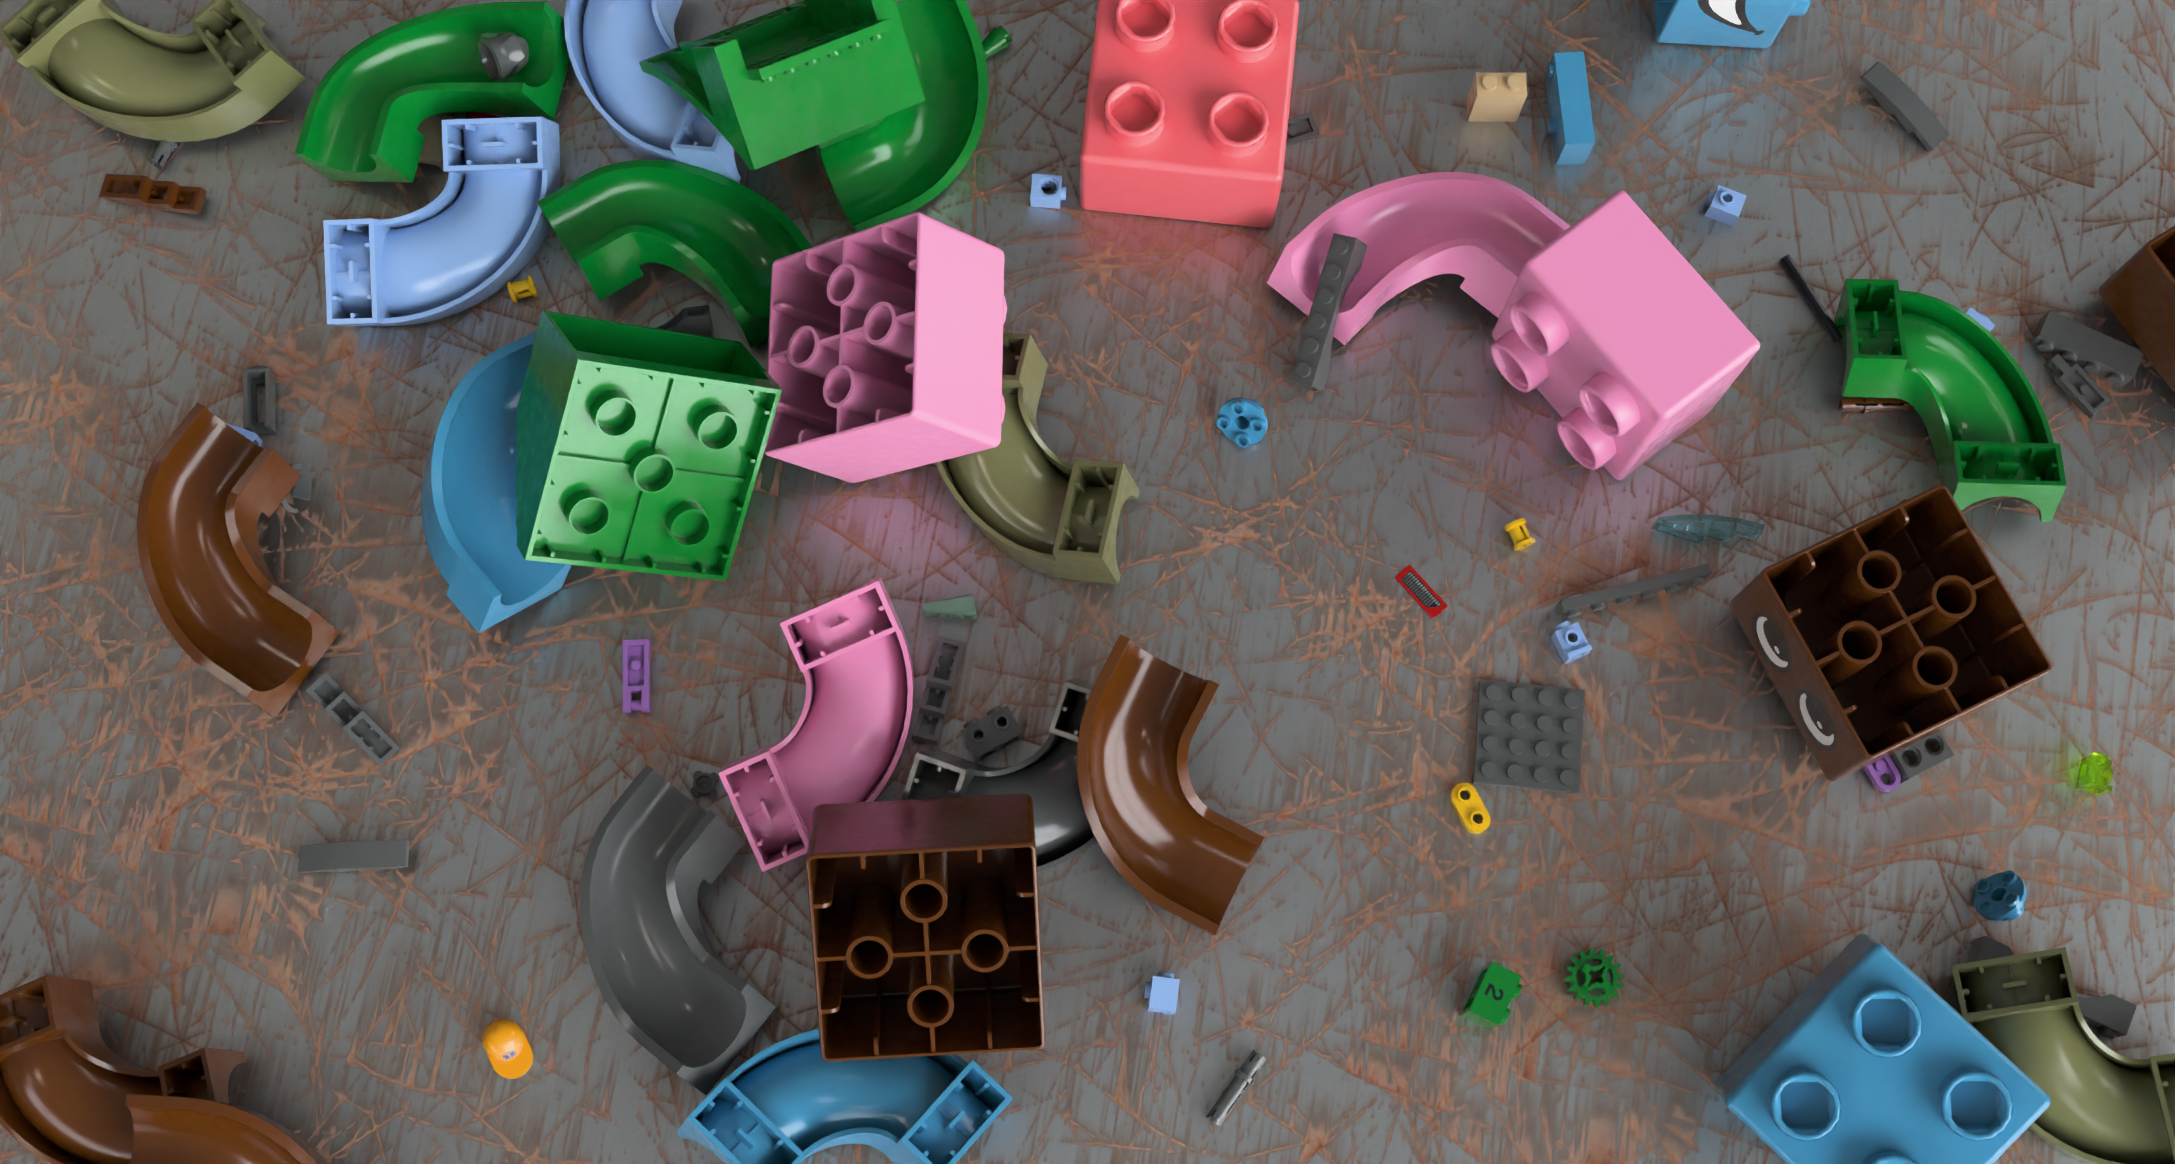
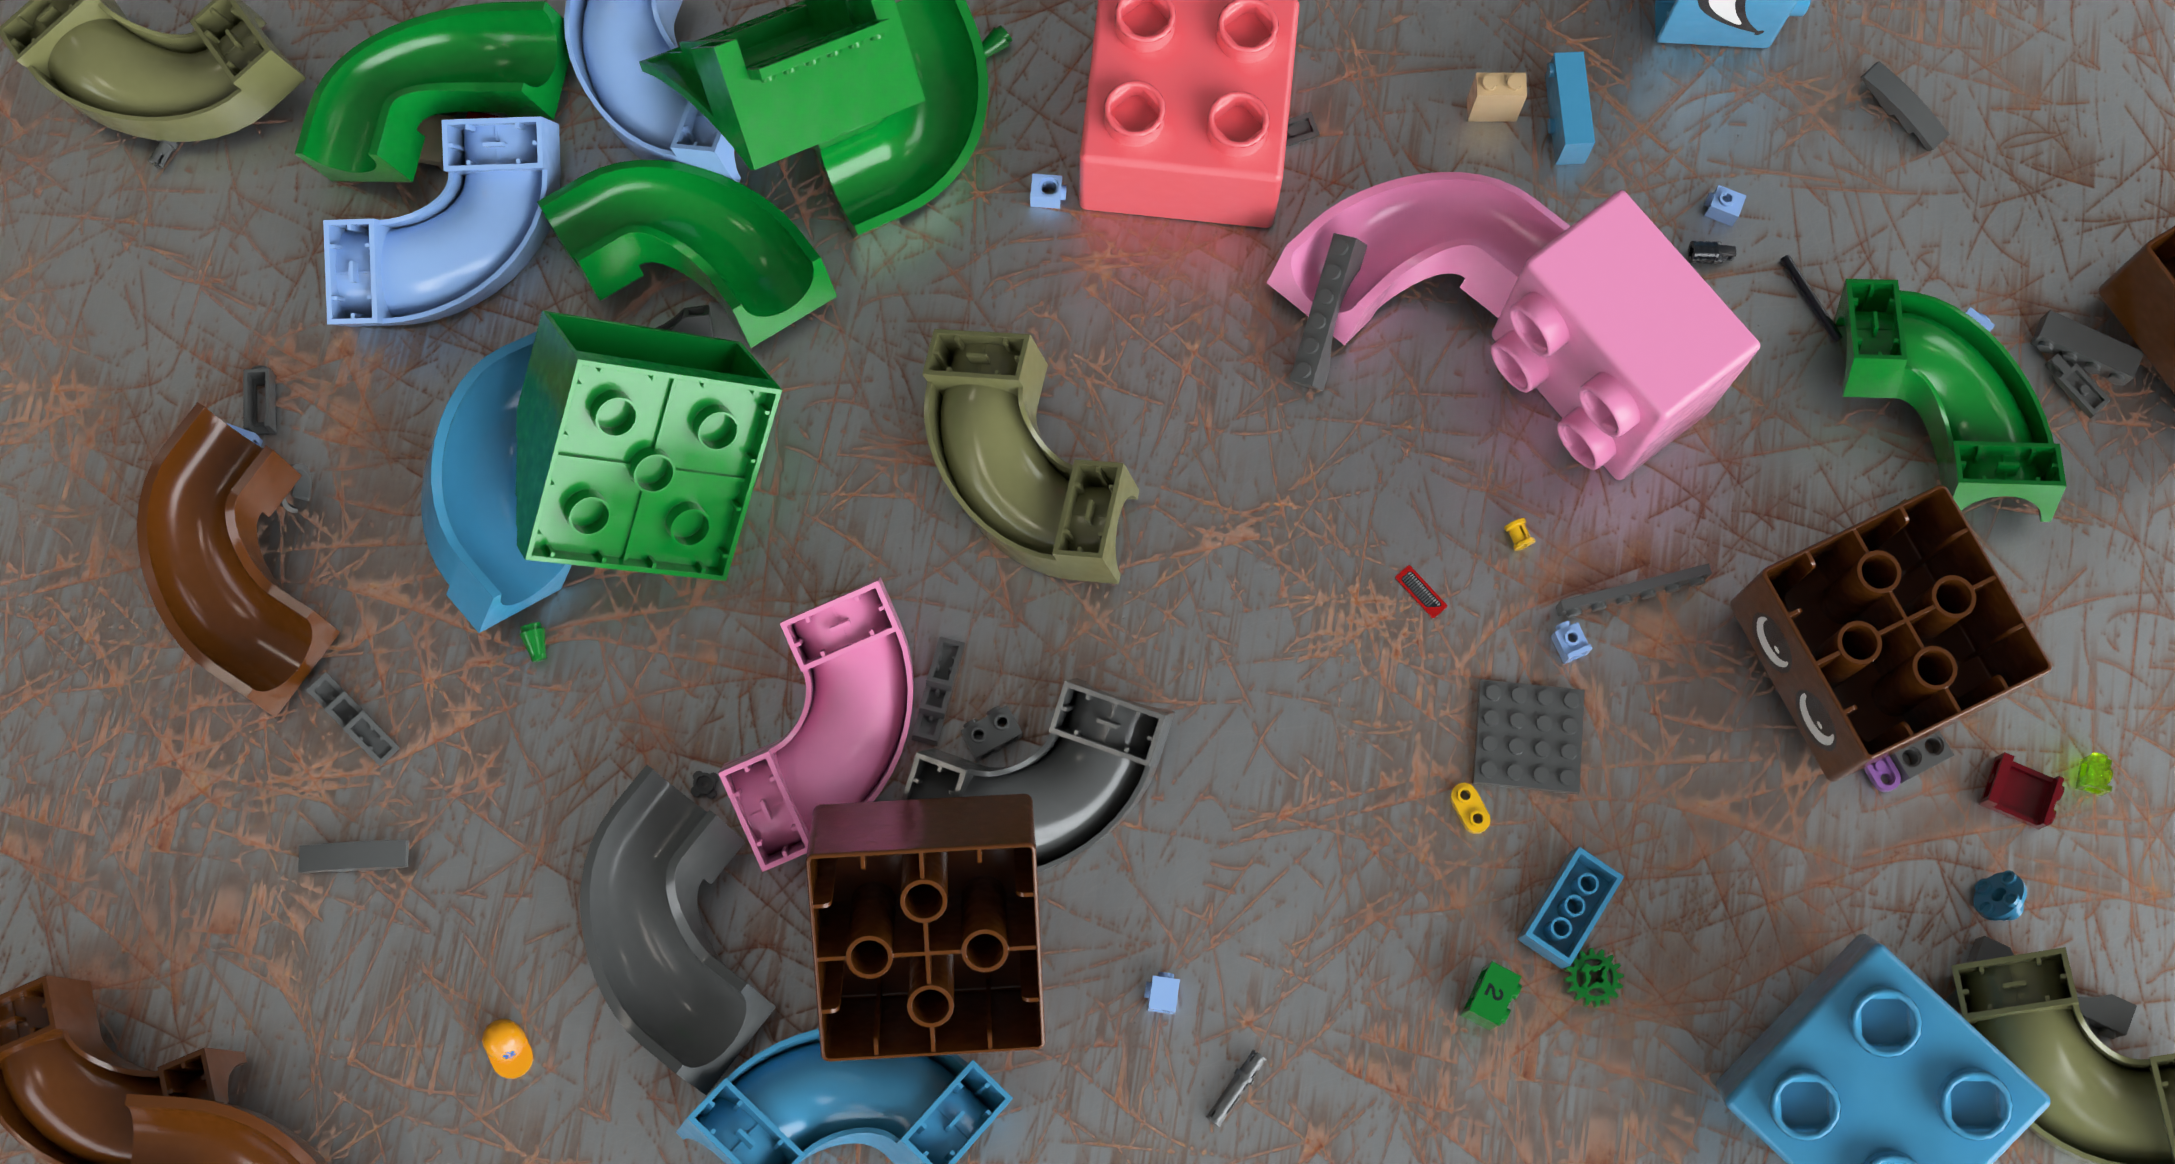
(152, 194): reddish brown slope -> none
(503, 55): dark grey helmet -> none
(522, 289): yellow bush -> none
(534, 640): none -> green cone
(637, 675): medium lavender plate -> none
(887, 349): bright pink piece -> none
(957, 607): sand green slope -> none
(1141, 791): reddish brown piece -> none
(1242, 421): dark azure plate -> none
(1570, 908): none -> dark azure brick
(1699, 527): clear light blue slope -> none
(1710, 252): none -> black hinge
(1849, 404): reddish brown pin -> none
(2021, 792): none -> dark red panel

